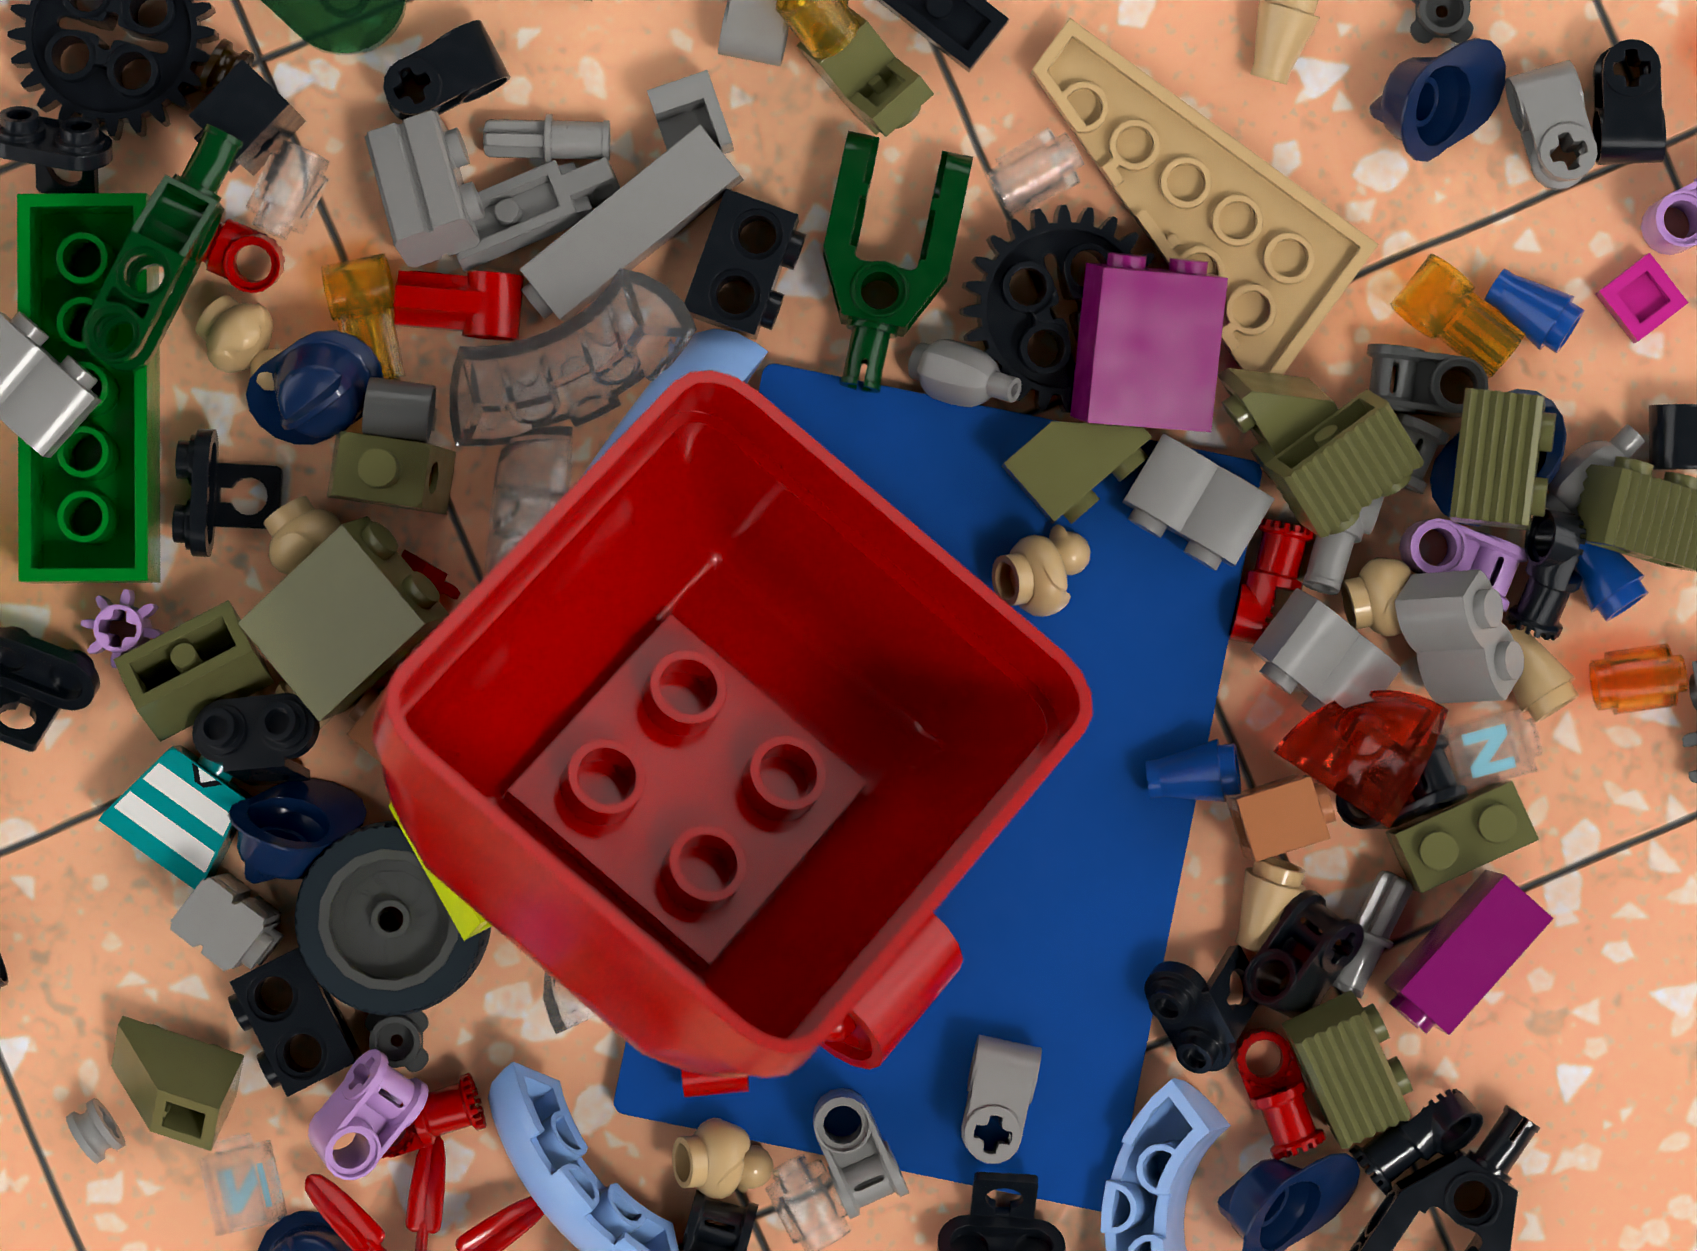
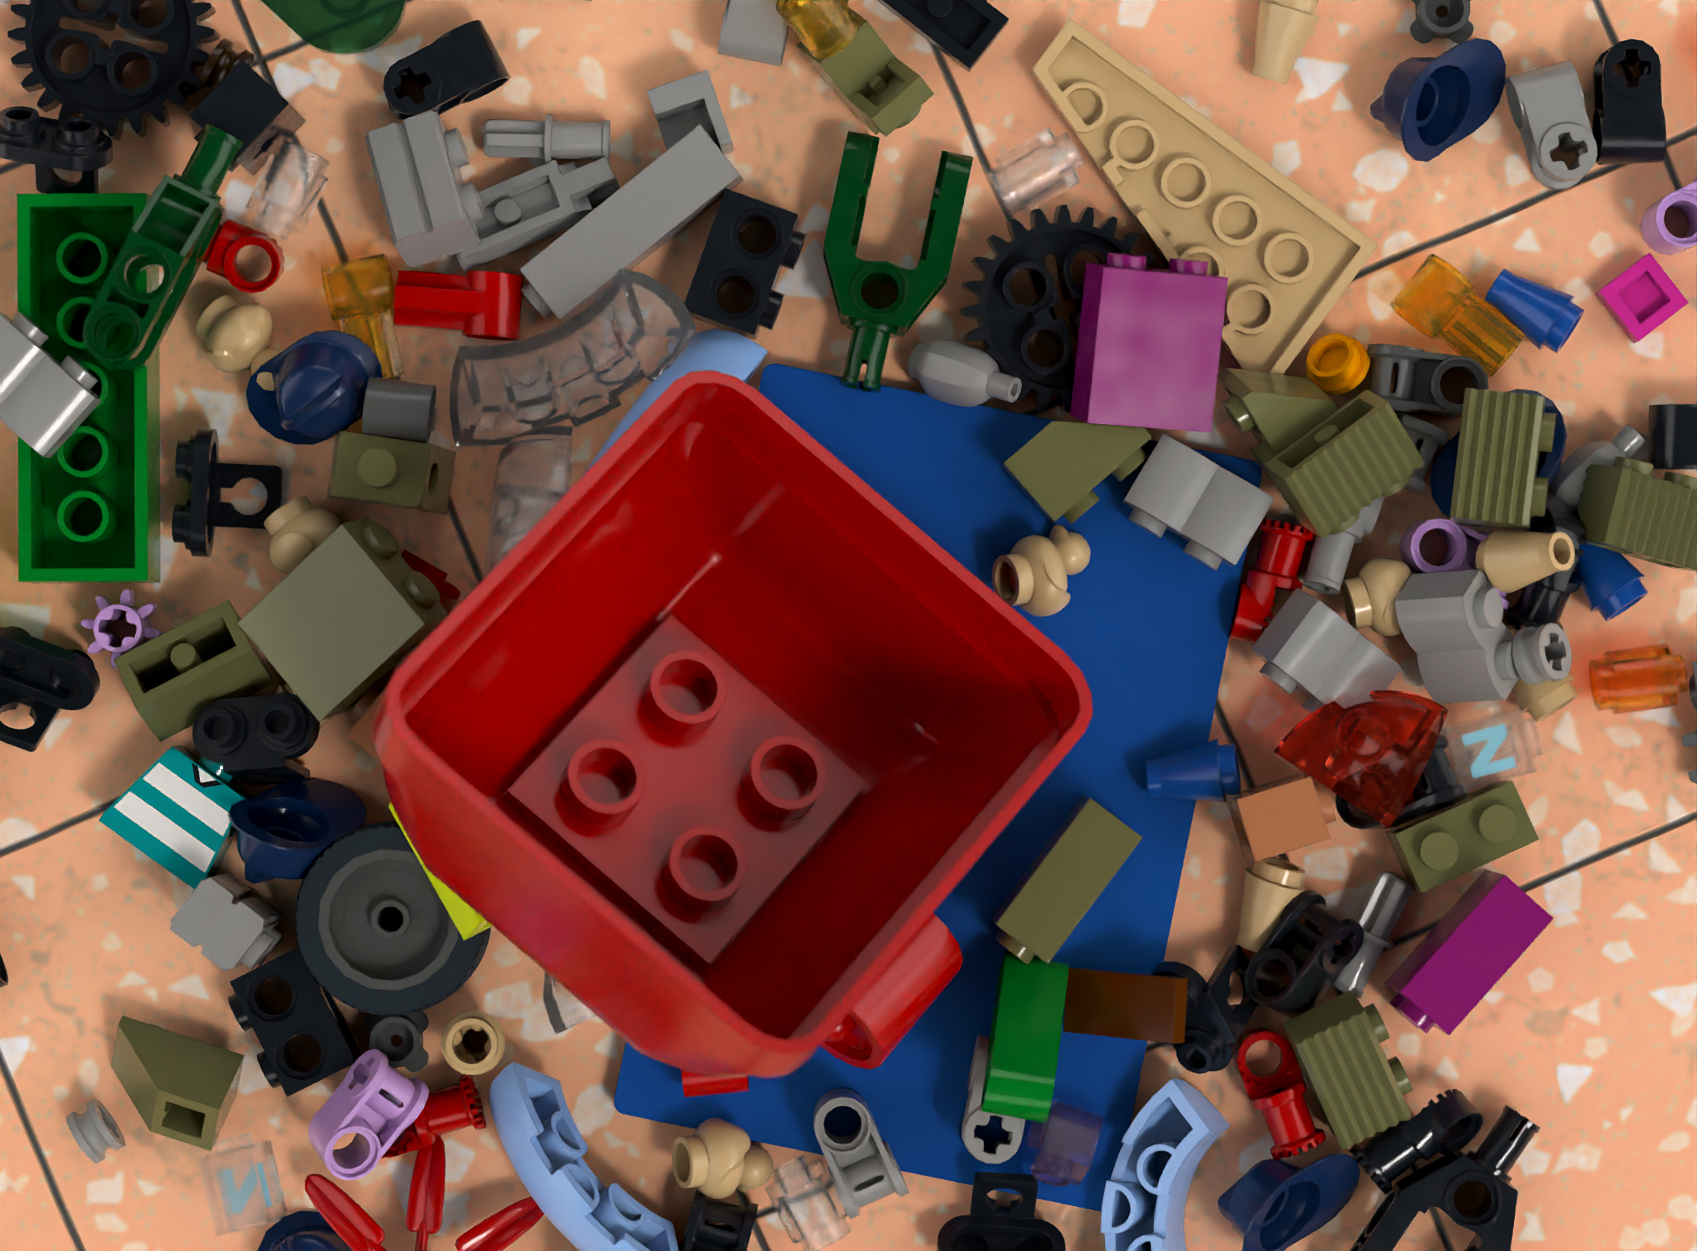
(458, 1051): none -> tan cone
(1024, 1038): none -> green beam
(1063, 881): none -> olive brick
(1064, 1144): none -> clear purple plate
(1126, 1005): none -> reddish brown tile
(1337, 363): none -> light orange plate
(1523, 557): none -> tan cone
(1541, 654): none -> light grey bush

